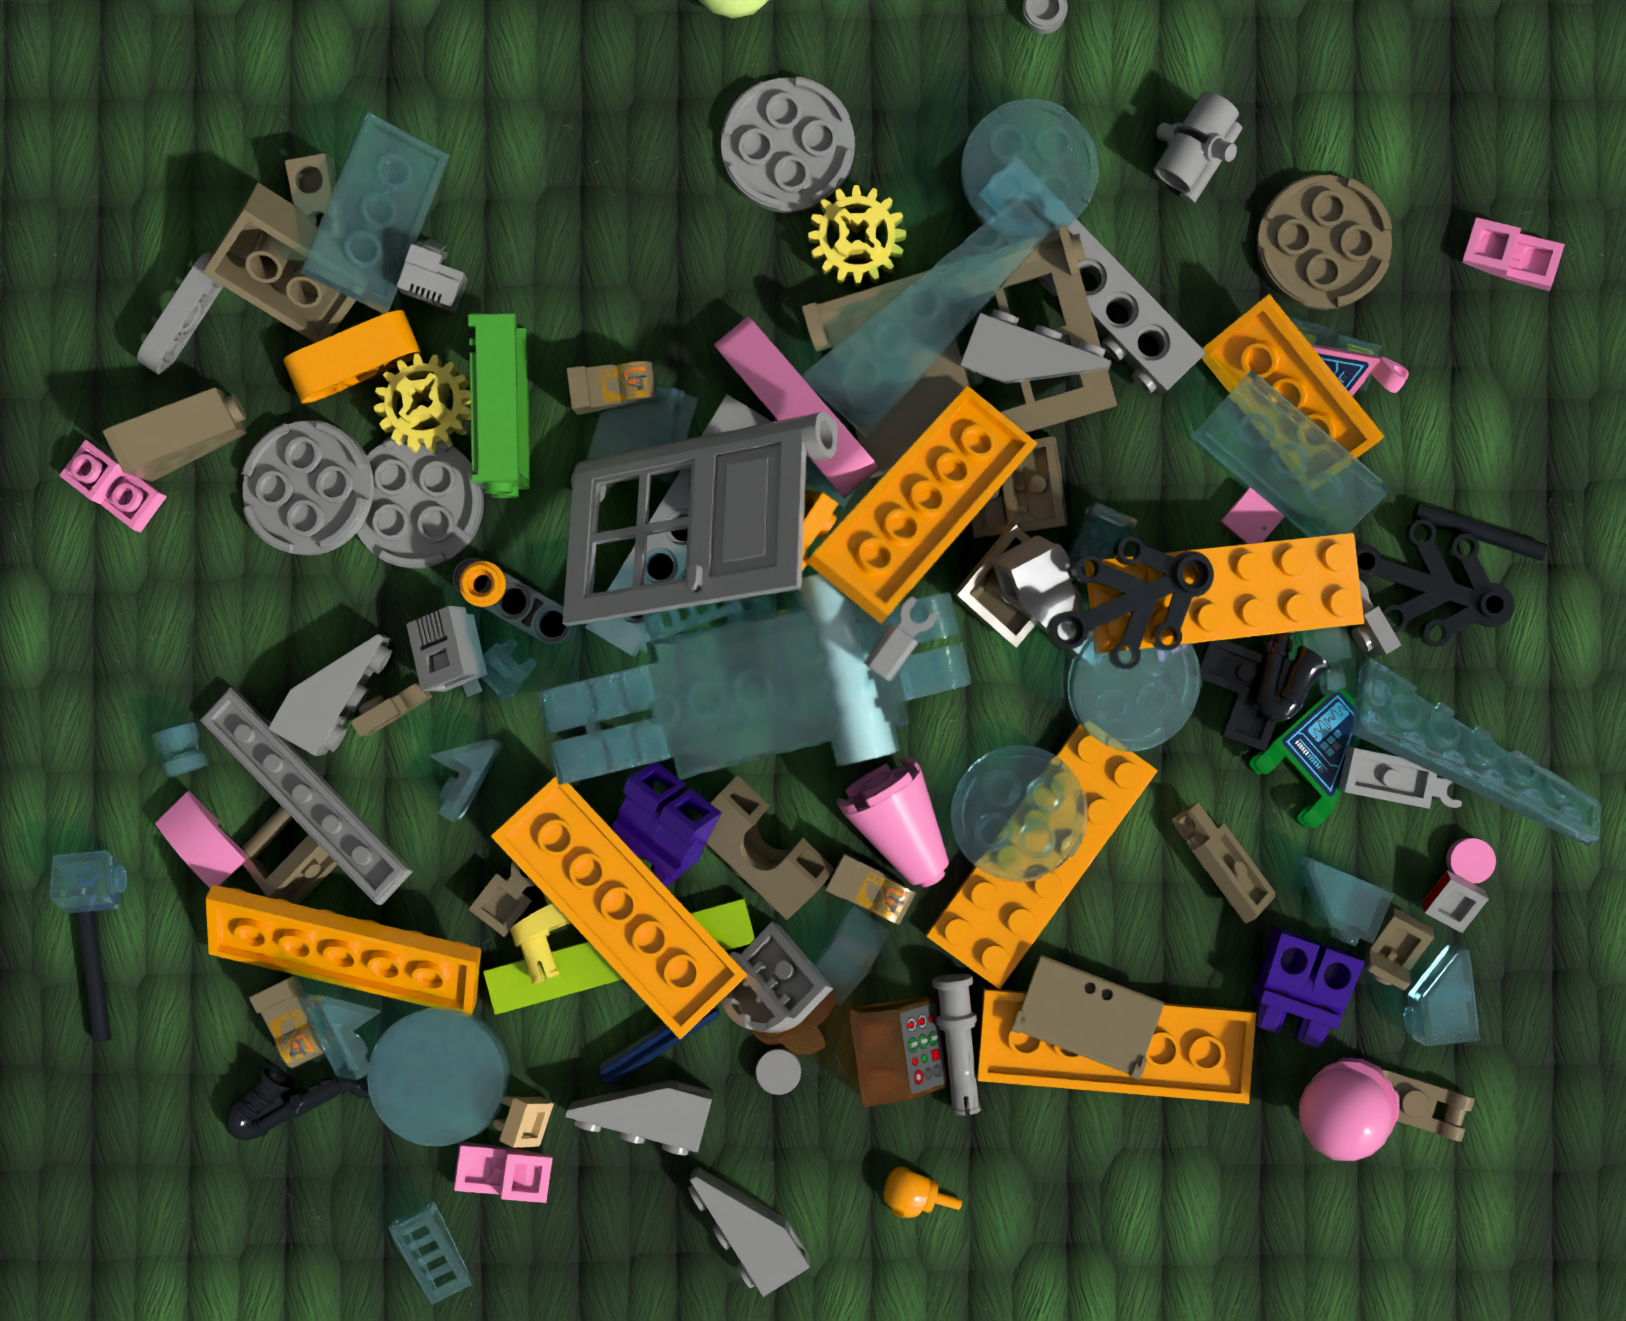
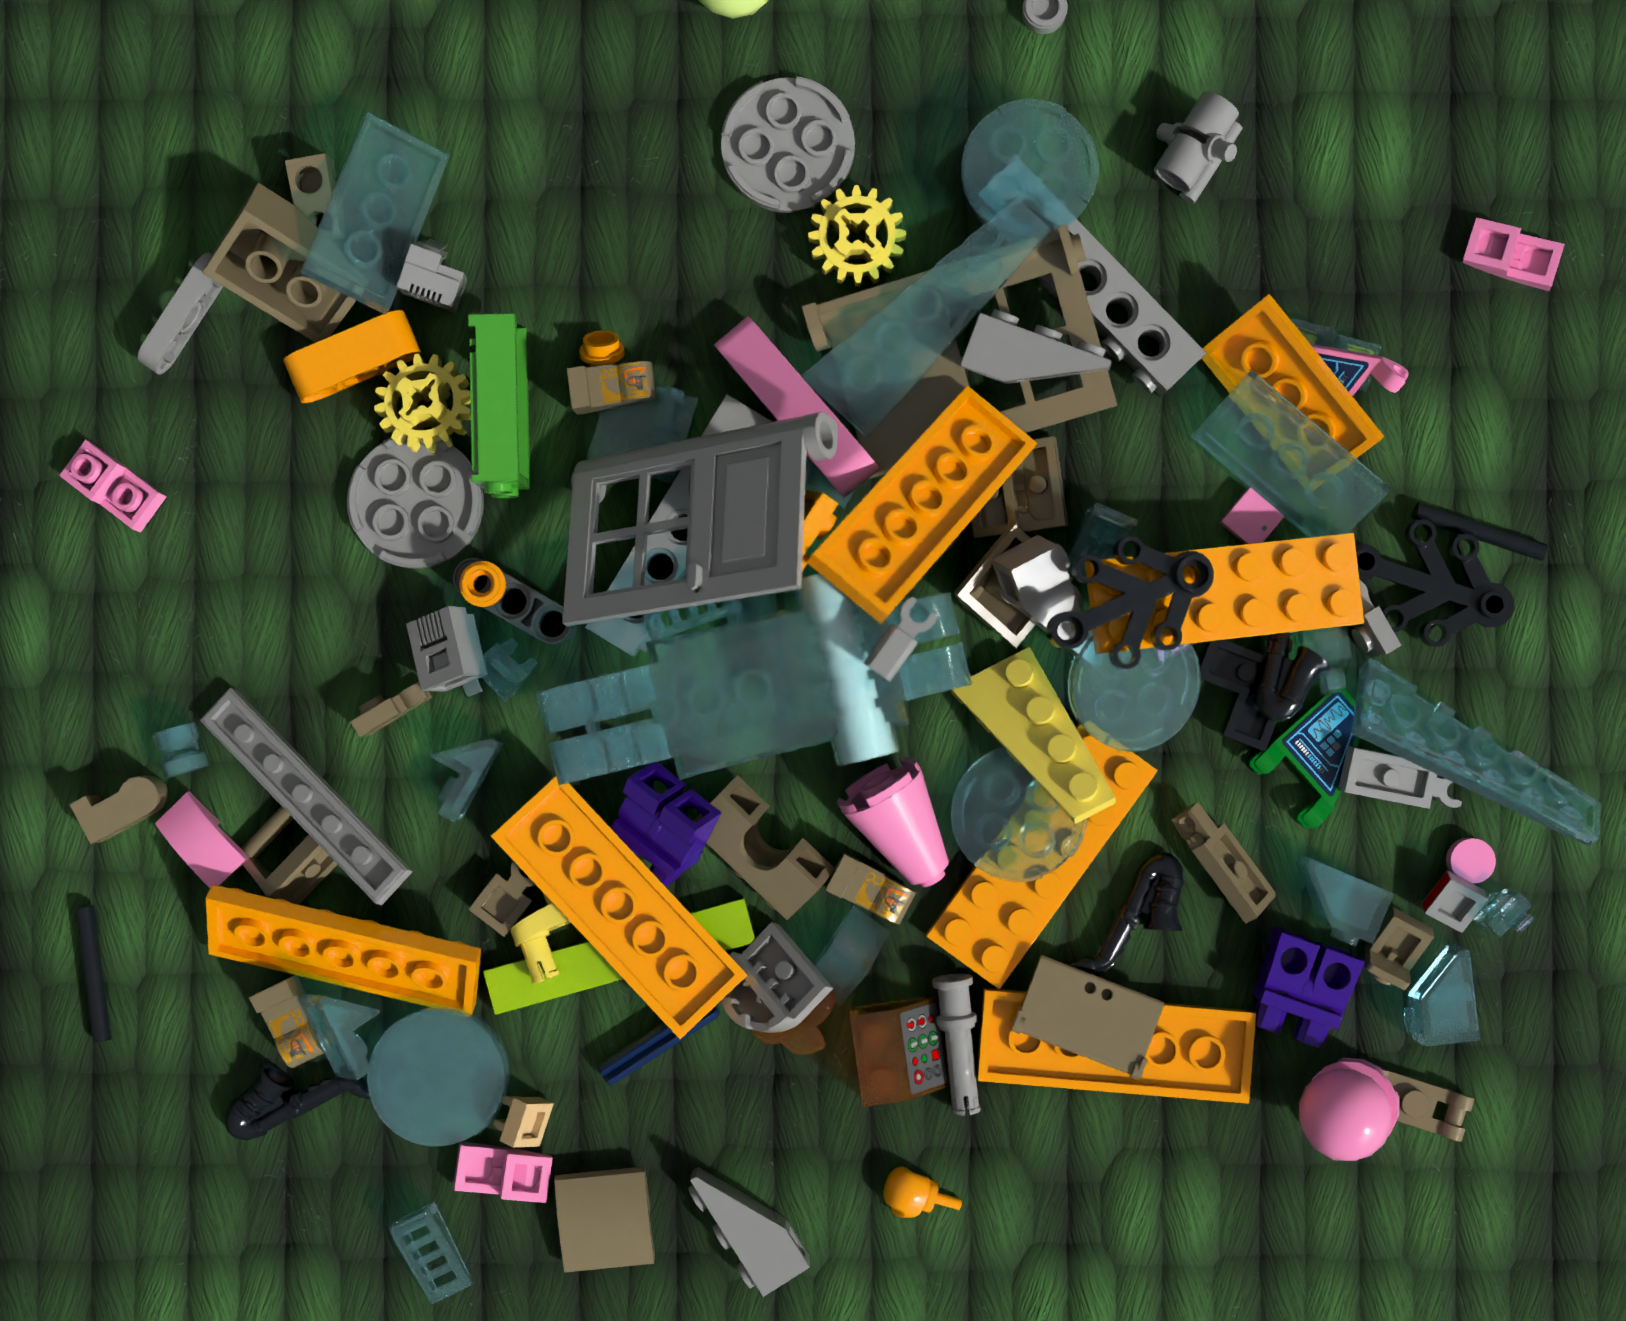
(87, 881): clear light blue brick -> none
(133, 803): none -> dark tan leg
(176, 434): dark tan slope -> none
(307, 487): light grey tile -> none
(318, 706): light grey slope -> none
(601, 348): none -> light orange plate
(604, 1219): none -> dark tan slope
(658, 1112): light grey slope -> none
(778, 1070): light grey tile -> none
(1031, 723): none -> light yellow wing
(1153, 893): none -> black piece
(1324, 241): dark tan tile -> none
(1503, 912): none -> clear light blue plate

